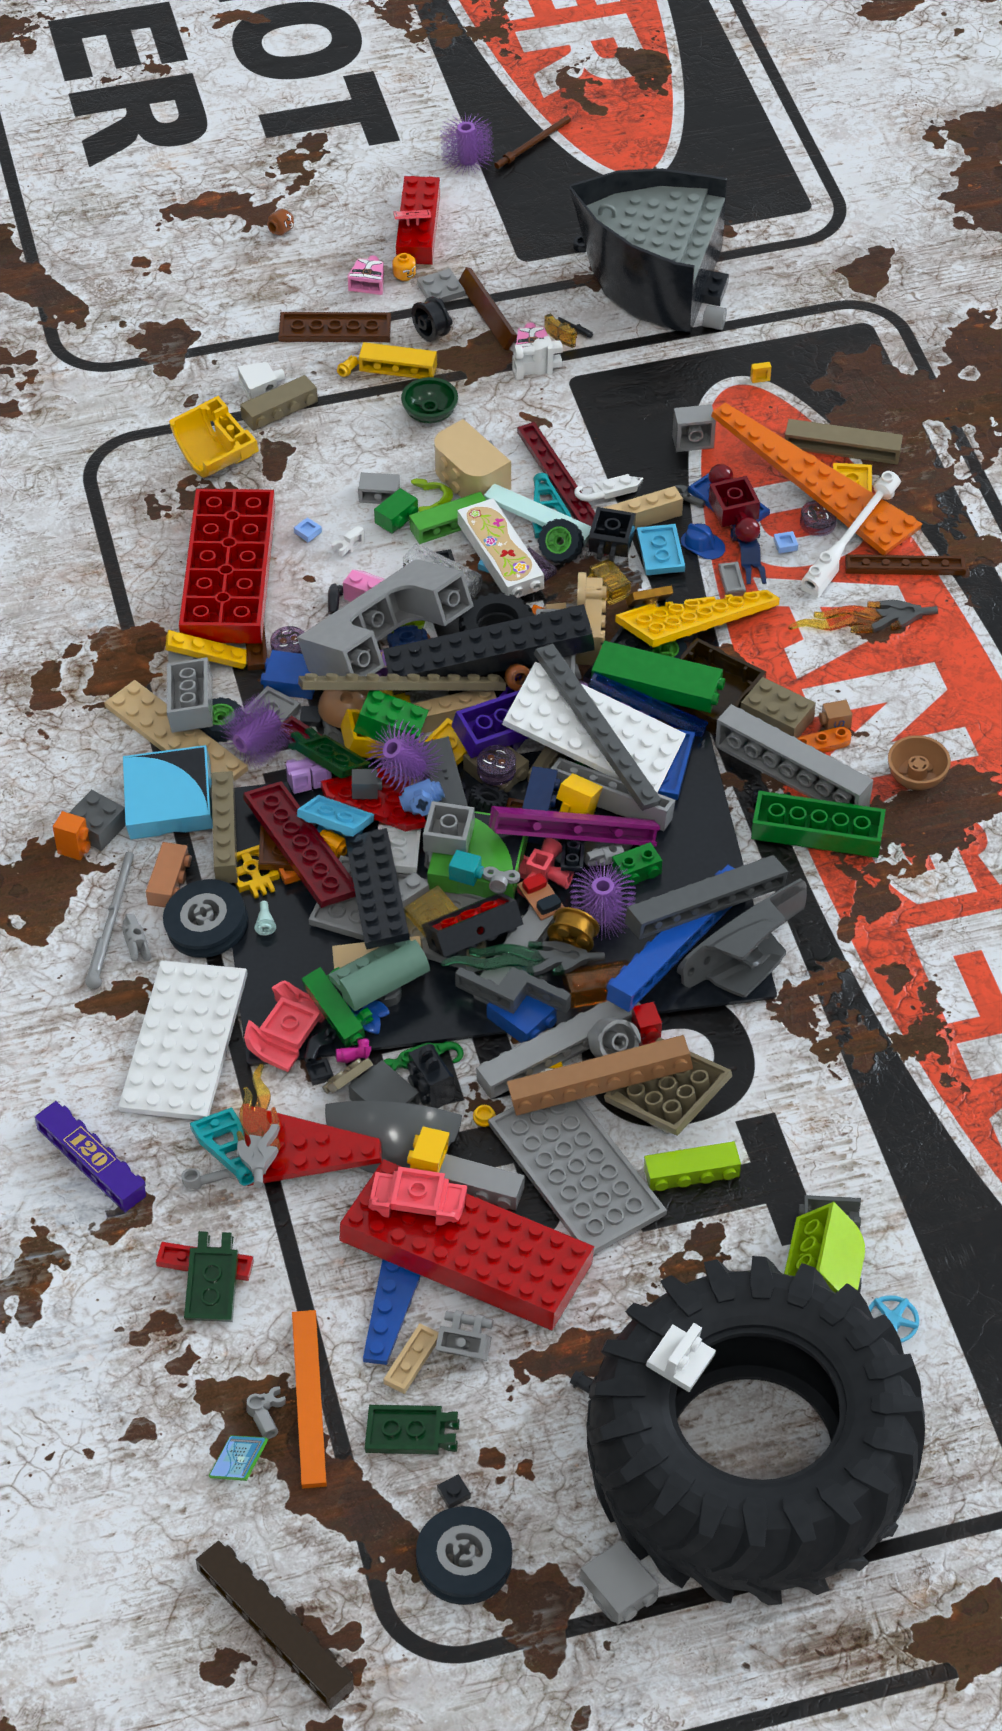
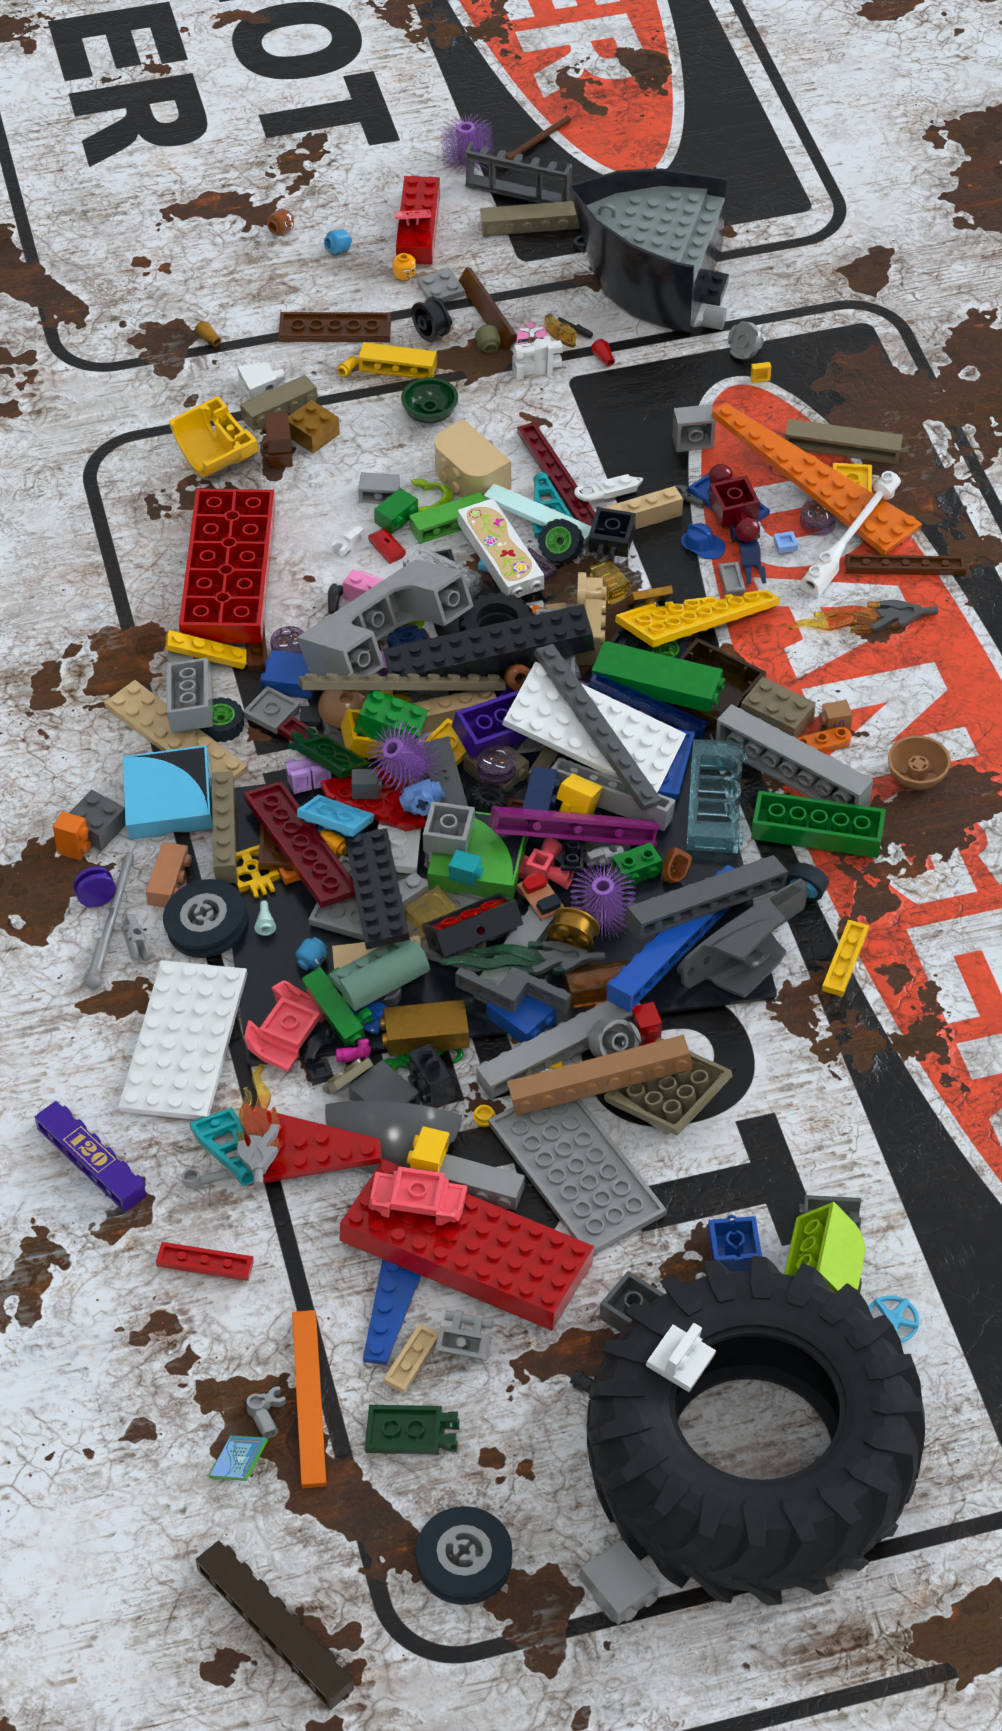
(94, 886): none -> dark purple head
(207, 333): none -> pearl gold cone
(211, 1280): dark green tile -> none
(257, 732): medium lavender piece -> none
(277, 440): none -> reddish brown piece
(307, 529): light blue plate -> none
(311, 954): none -> dark azure head
(313, 426): none -> pearl gold brick
(337, 241): none -> dark azure head
(367, 276): bright pink torso -> none
(390, 551): none -> red piece
(423, 1024): none -> pearl gold brick
(453, 1491): black plate -> none
(487, 338): none -> olive head
(500, 879): light grey piece -> none
(515, 190): none -> dark grey window
(528, 218): none -> dark tan brick
(603, 352): none -> red cone
(626, 1292): none -> dark grey brick
(660, 549): medium azure plate -> none
(676, 865): none -> rock
(692, 1166): lime brick -> none
(715, 835): none -> clear light blue fence
(734, 1241): none -> blue brick
(745, 340): none -> light grey tile
(815, 879): none -> black wheel
(845, 958): none -> yellow plate

